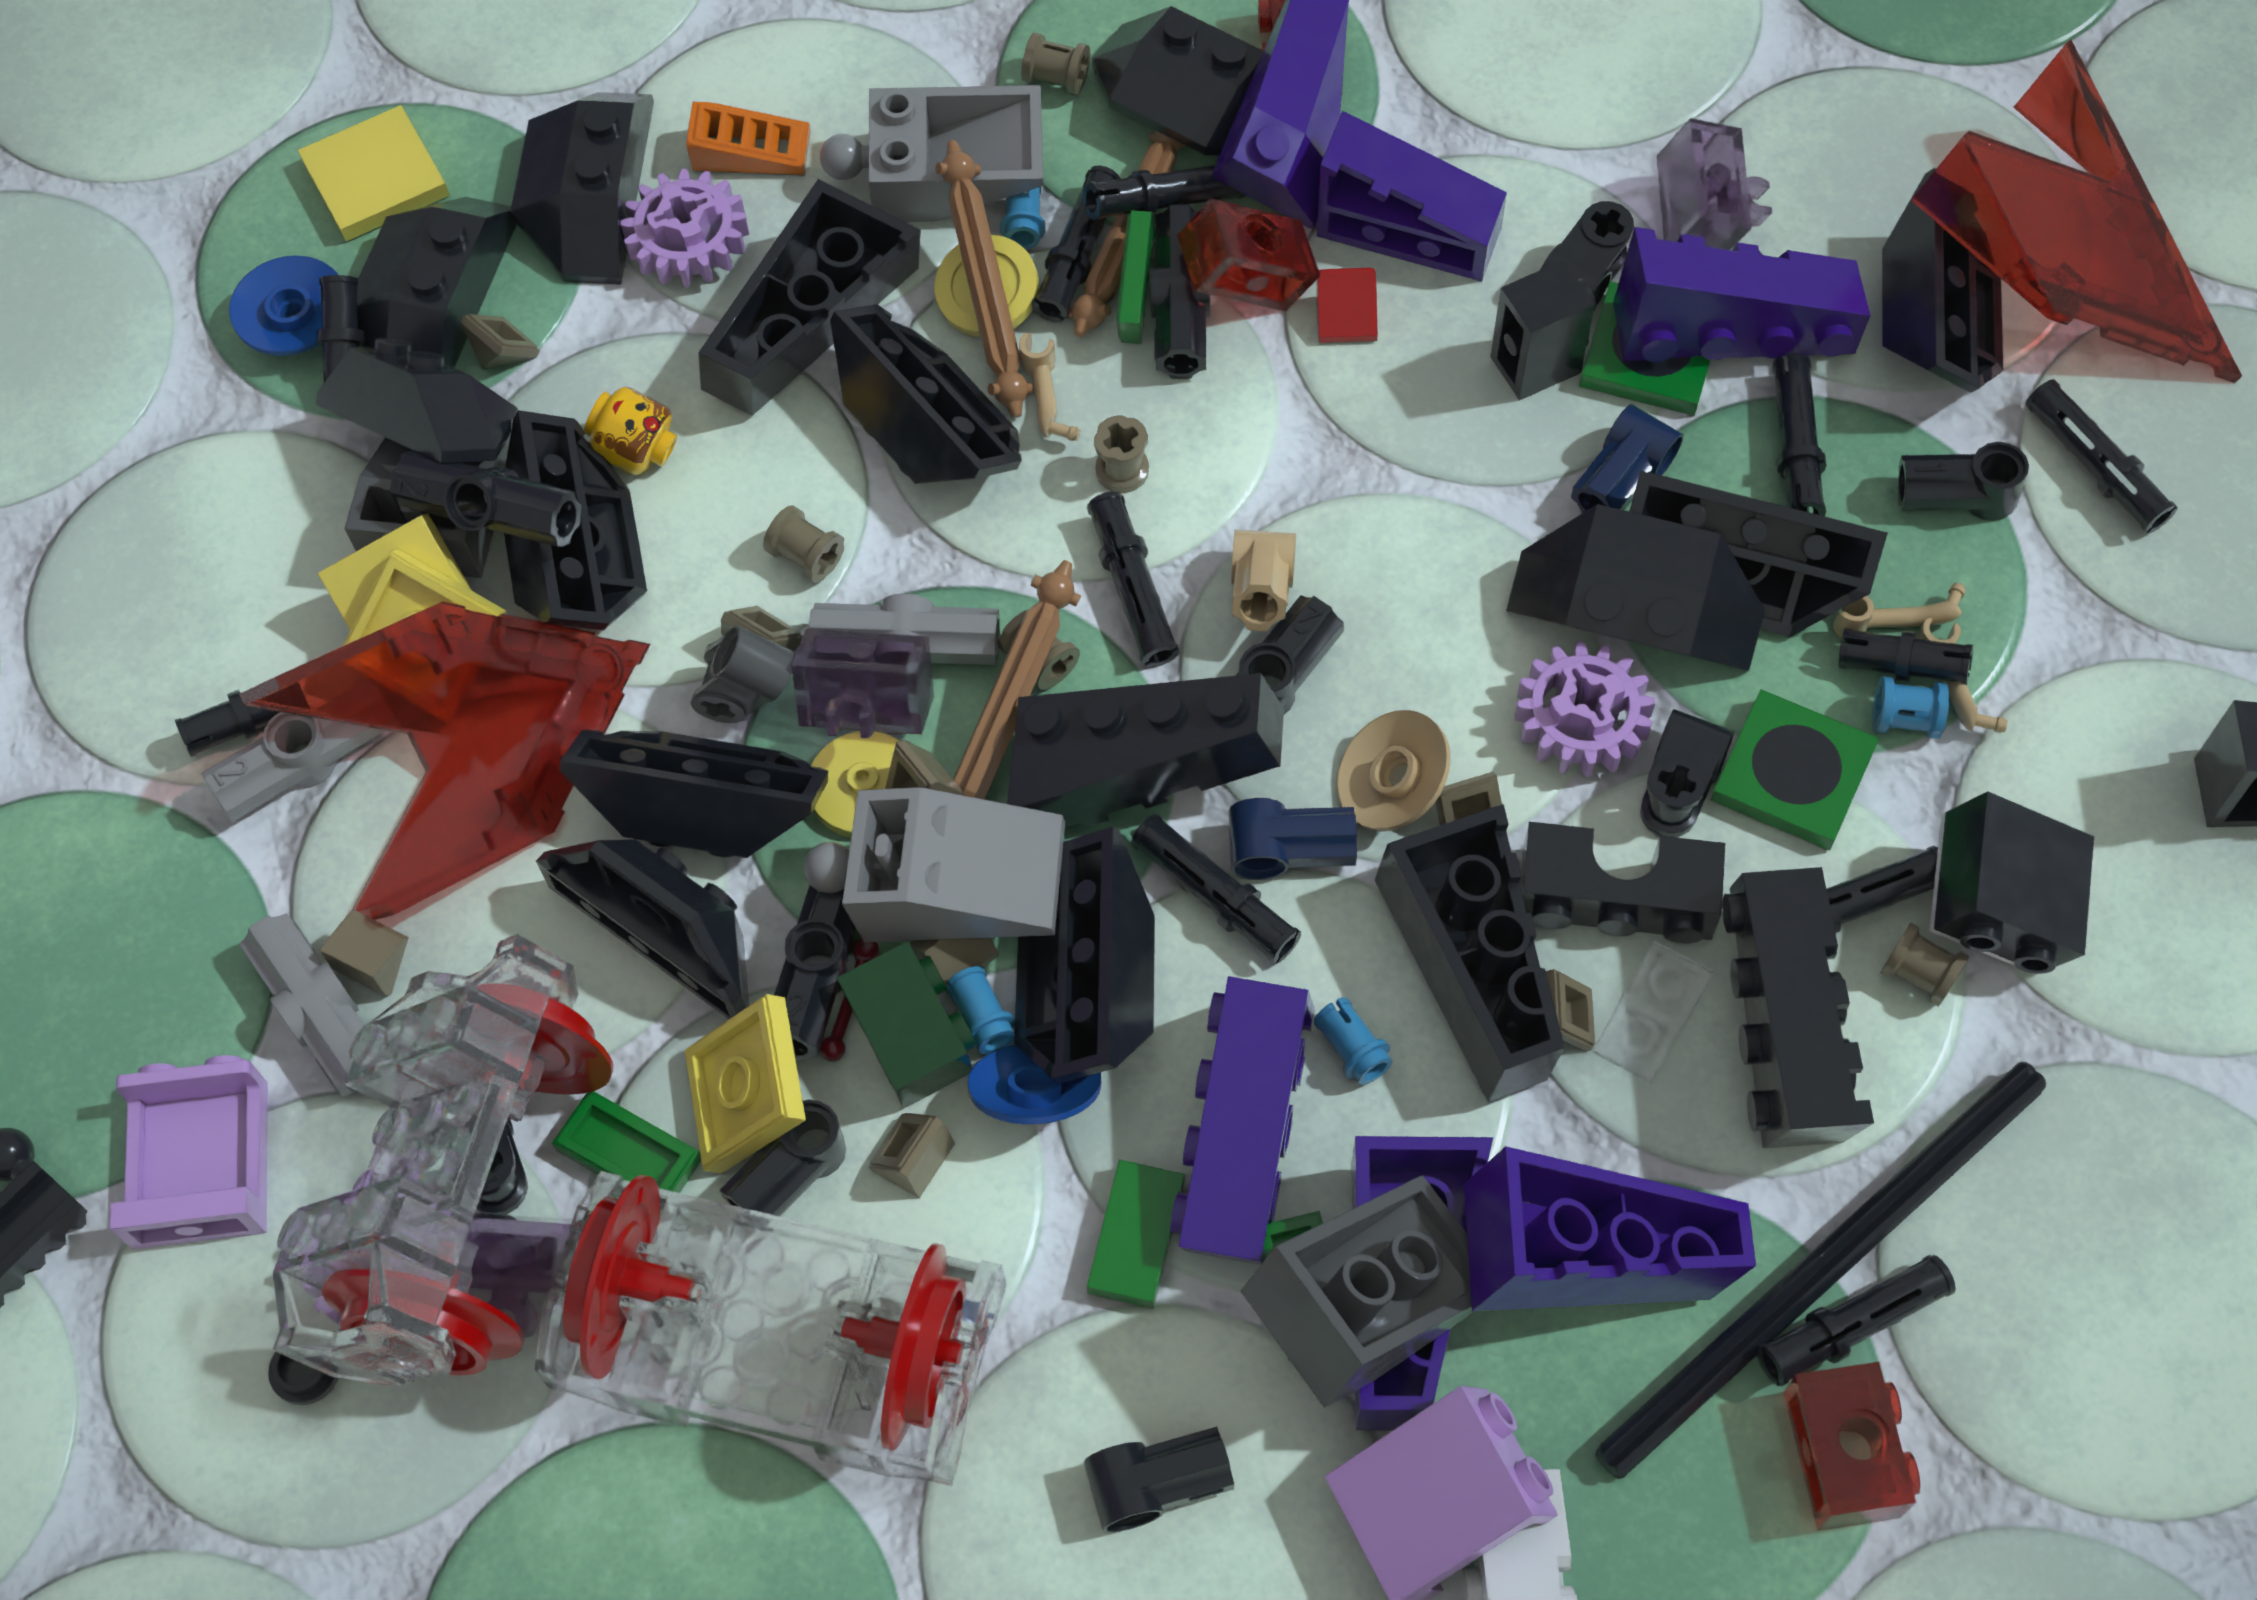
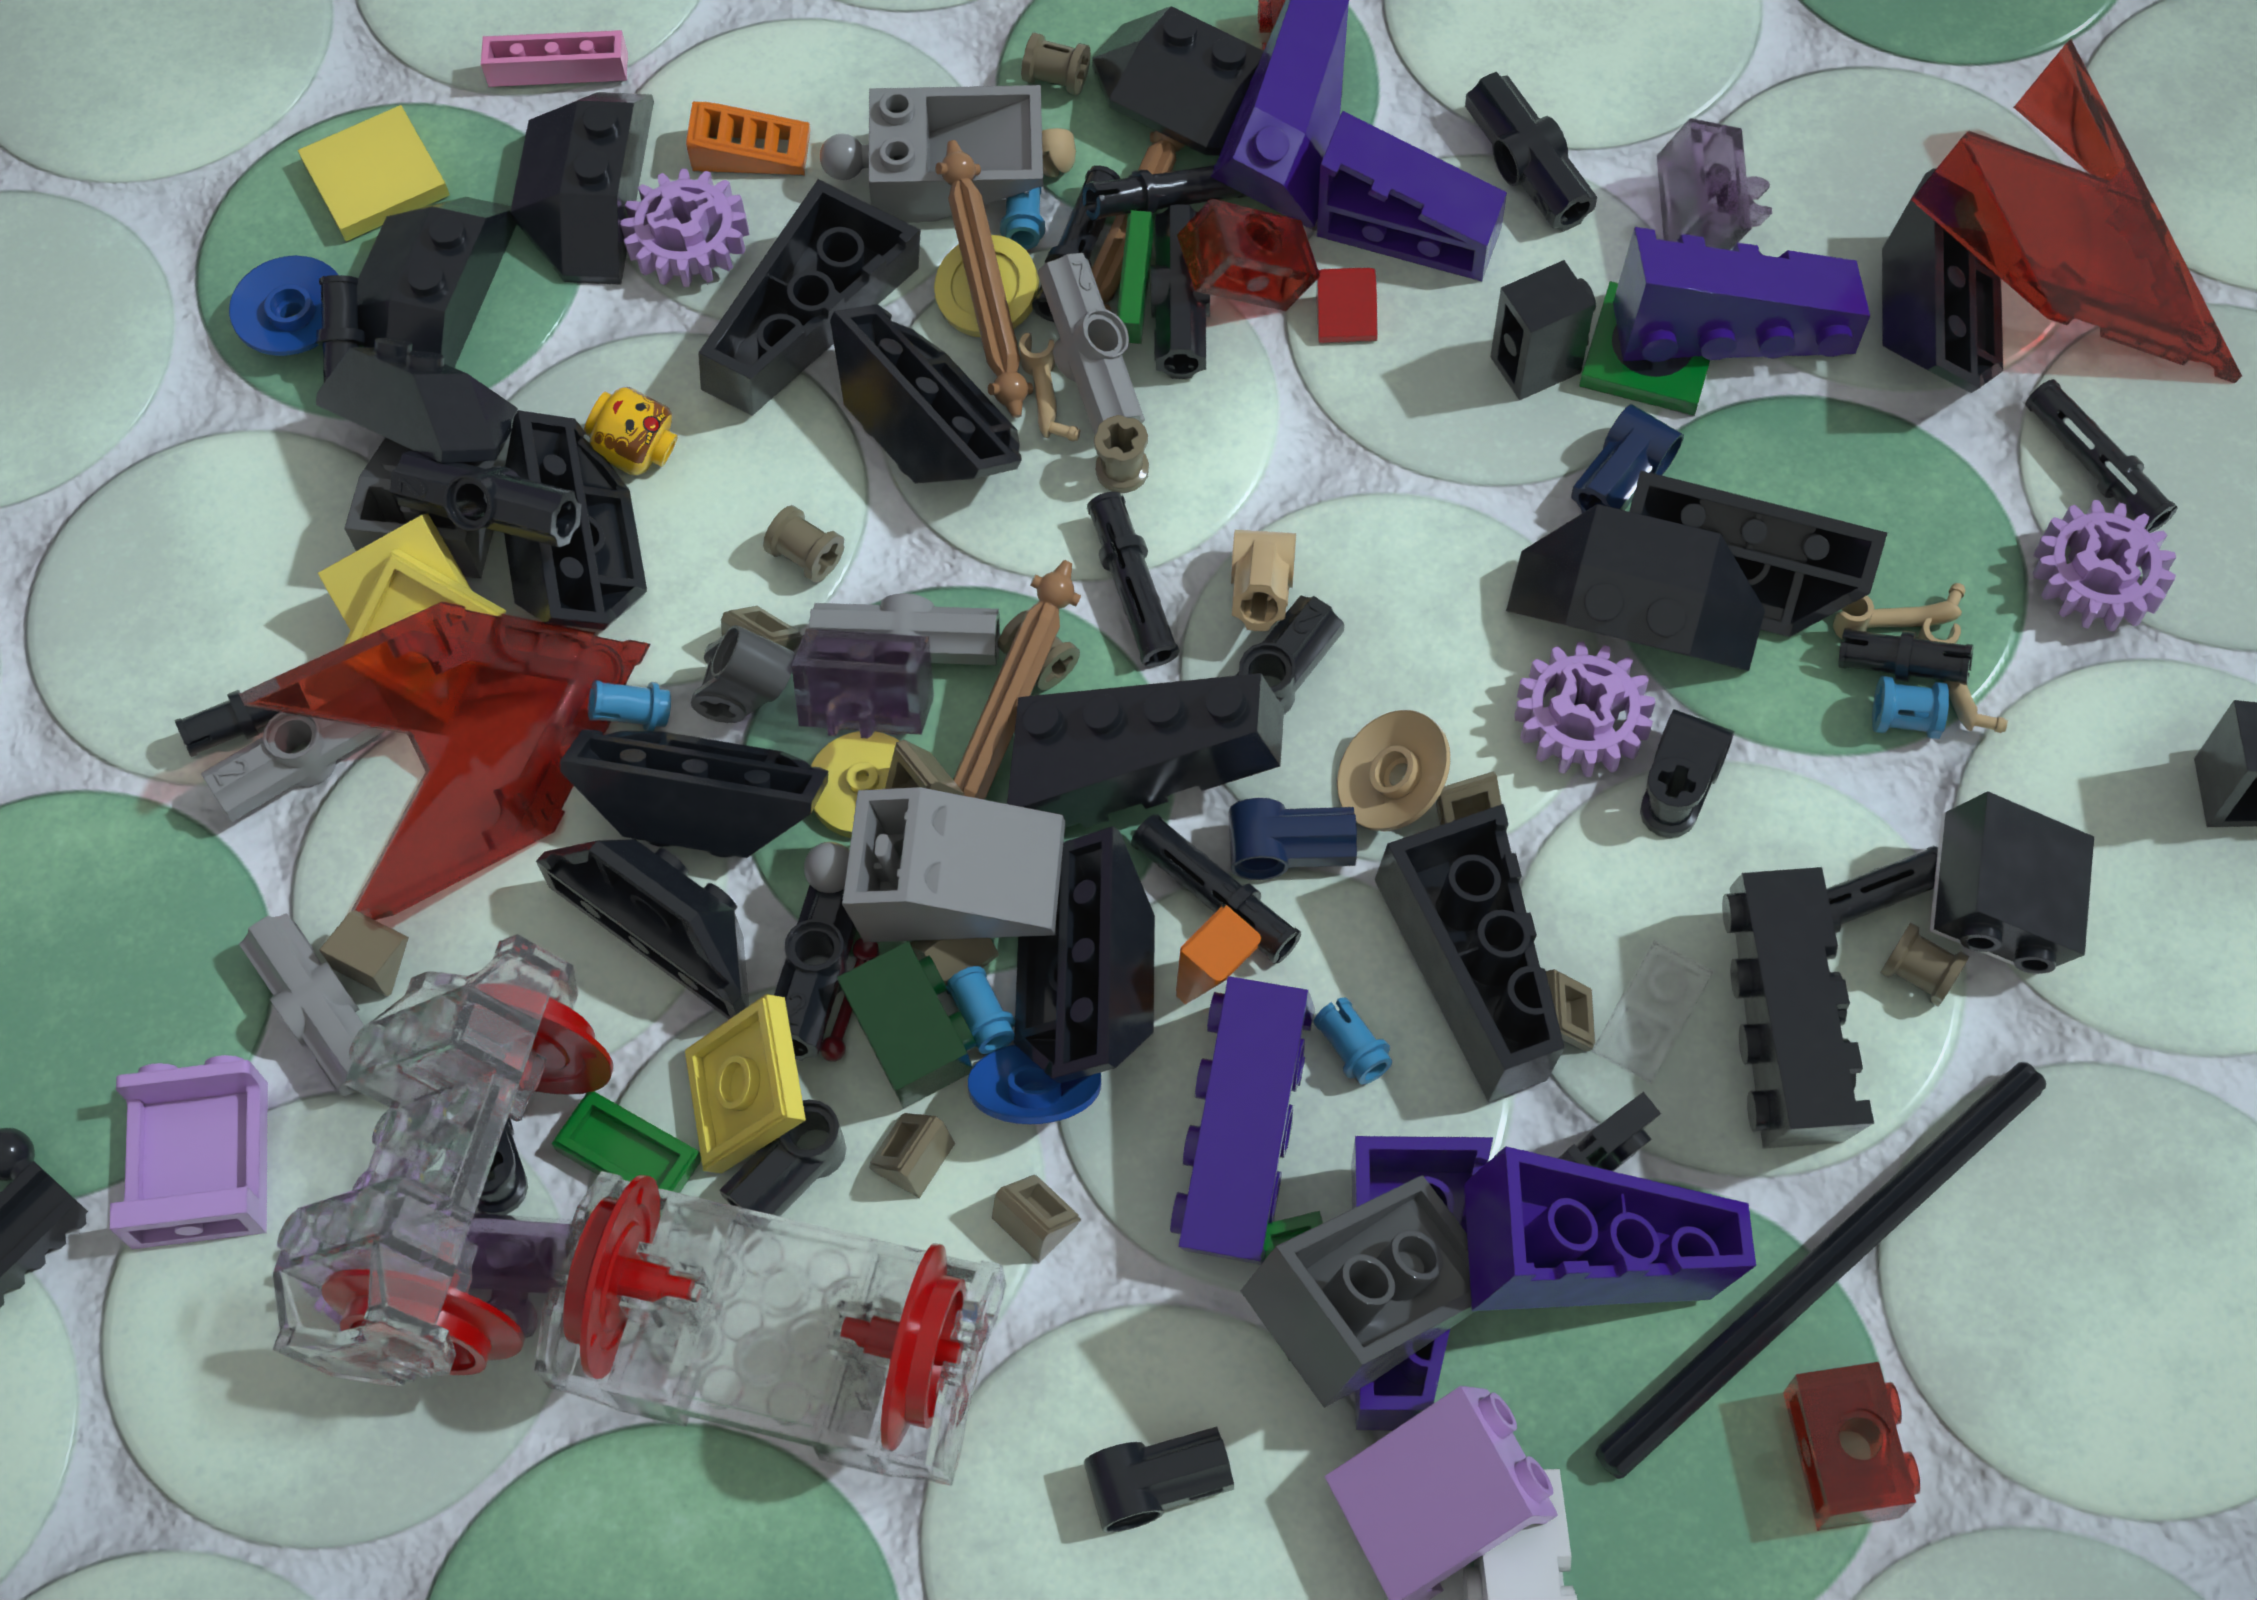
(298, 1382): black plate -> none
(497, 341): dark tan slope -> none
(554, 58): none -> bright pink piece
(630, 704): none -> dark azure pin
(1033, 1215): none -> dark tan slope
(1058, 151): none -> tan hinge
(1089, 340): none -> light grey piece
(1135, 1234): green tile -> none
(1214, 953): none -> orange slope
(1530, 151): none -> black piece
(1568, 887): black arch -> none
(1596, 245): black piece -> none
(1617, 1137): none -> black plate
(1794, 769): green tile -> none
(1800, 457): black pin -> none
(1833, 1332): black pin -> none
(1962, 481): black piece -> none
(2104, 565): none -> lavender gear

